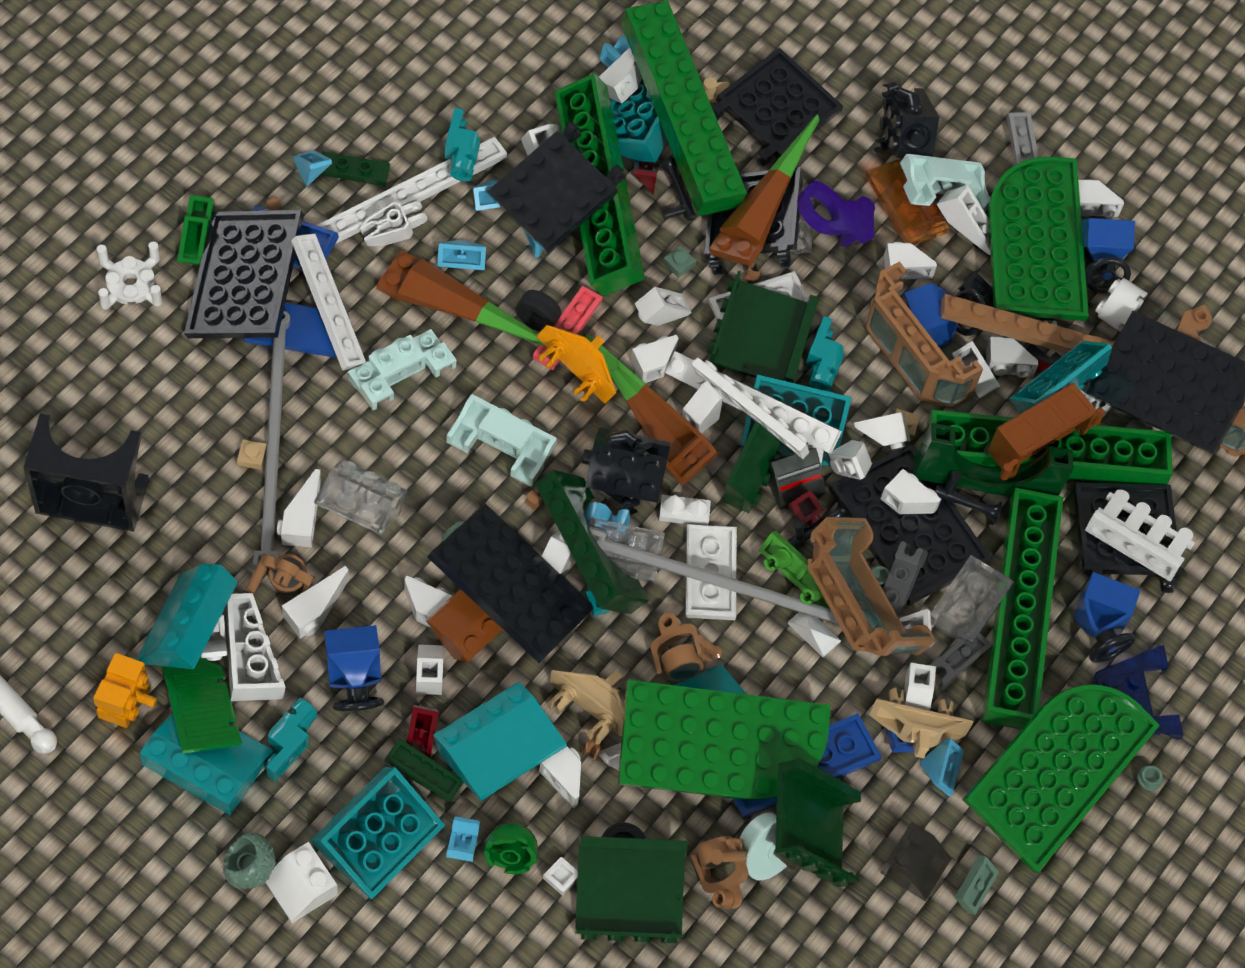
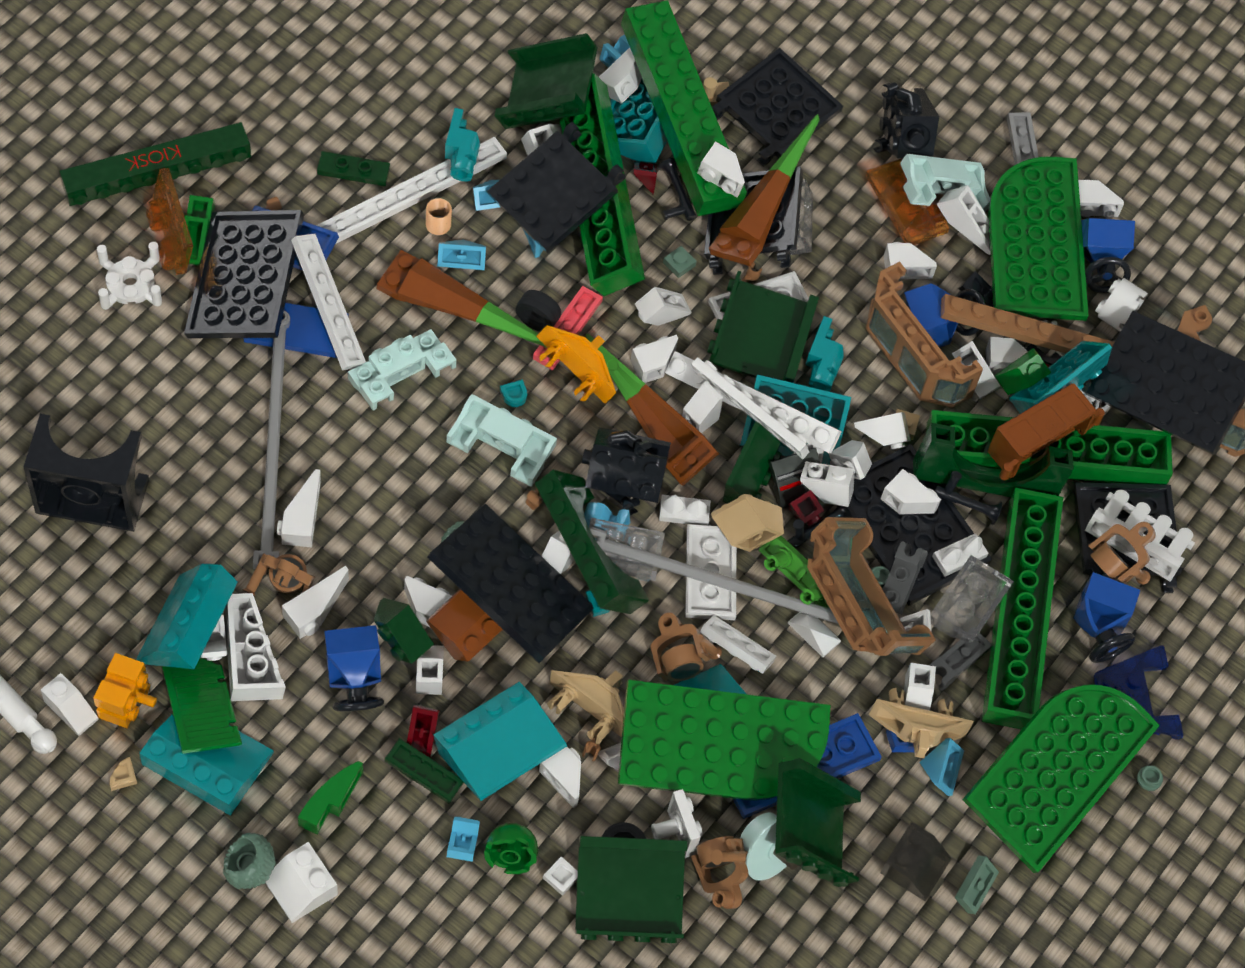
(69, 704): none -> white slope
(123, 775): none -> tan tile
(142, 166): none -> dark green brick
(168, 216): none -> clear orange hinge
(252, 454): tan plate -> none
(289, 737): teal plate -> none
(311, 165): medium azure slope -> none
(330, 798): none -> green slope
(361, 496): clear slope -> none
(378, 832): teal slope -> none
(391, 224): white hinge -> none
(401, 630): none -> dark green slope
(438, 207): none -> light nougat piece
(514, 393): none -> teal tile
(549, 81): none -> dark green panel
(680, 823): none -> white plate
(722, 169): none -> white slope
(738, 644): none -> white plate
(749, 522): none -> tan slope
(829, 482): none -> white slope
(850, 218): dark purple animal -> none
(955, 555): none -> white tile
(1022, 373): none -> green slope
(1113, 564): none -> medium nougat piece

